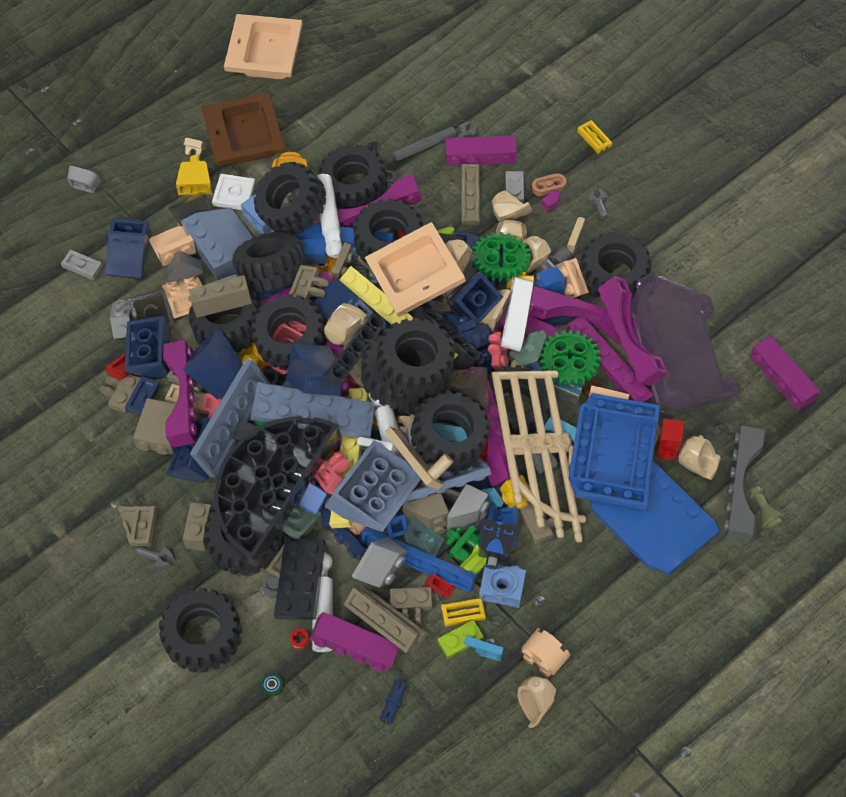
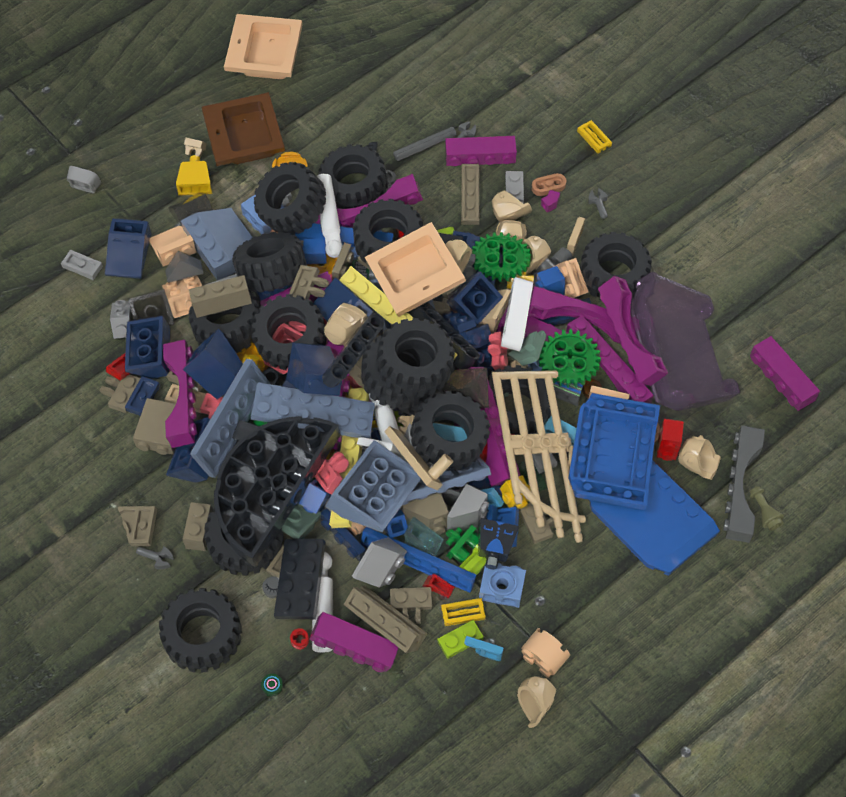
(233, 191): white plate -> none
(393, 702): dark blue pin -> none

